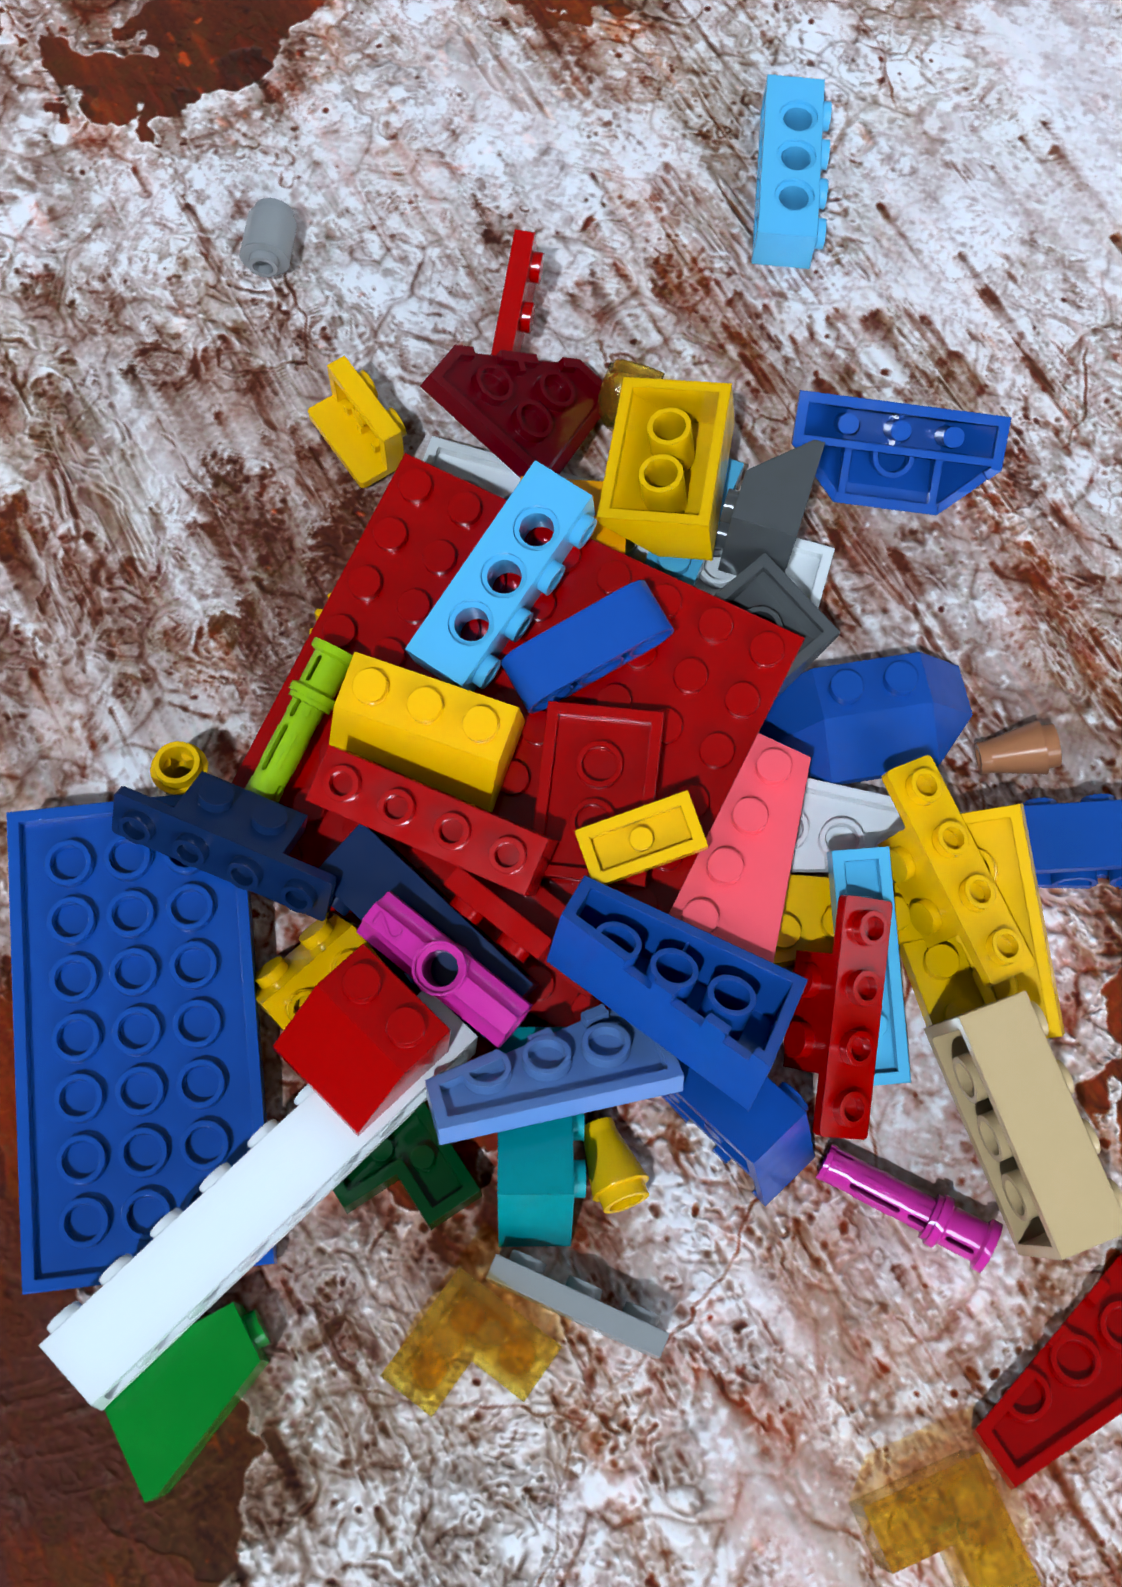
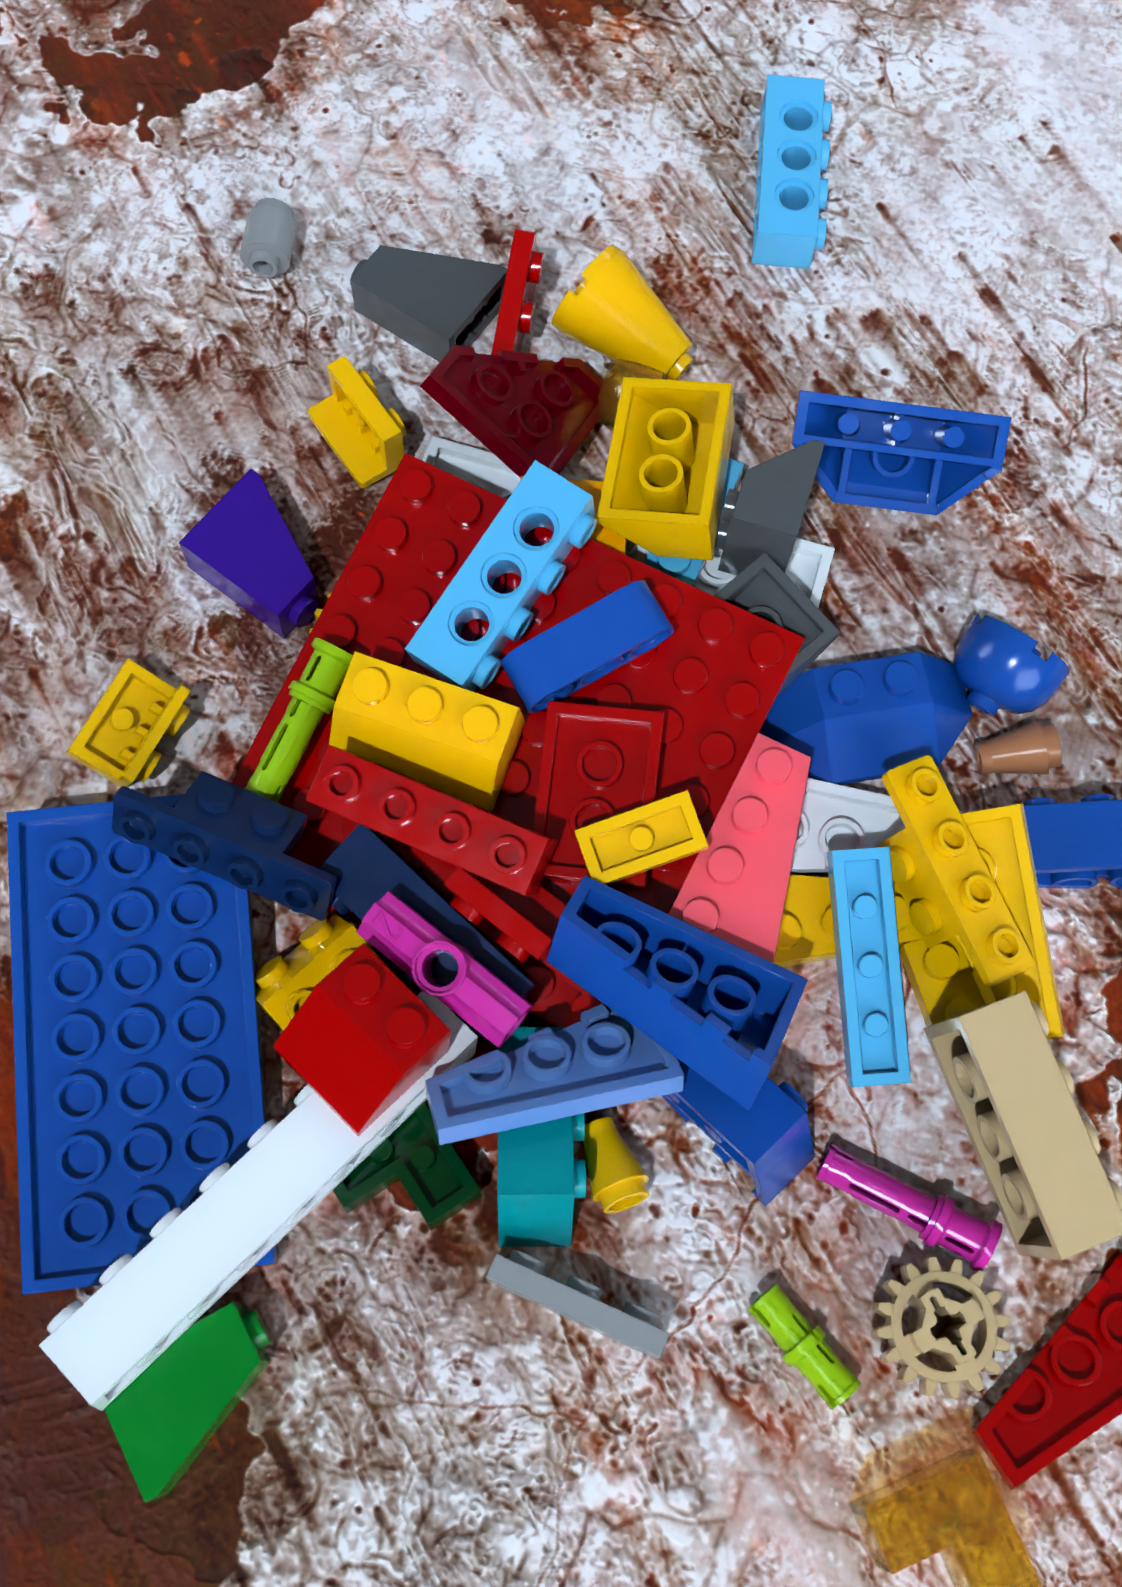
(128, 725): none -> yellow bracket
(177, 767): yellow cone -> none
(253, 557): none -> dark purple slope
(428, 297): none -> dark grey slope
(467, 1328): clear yellow brick -> none
(623, 317): none -> yellow cone
(804, 1346): none -> lime pin
(840, 1016): red bracket -> none
(956, 1347): none -> tan gear
(1005, 668): none -> blue cylinder

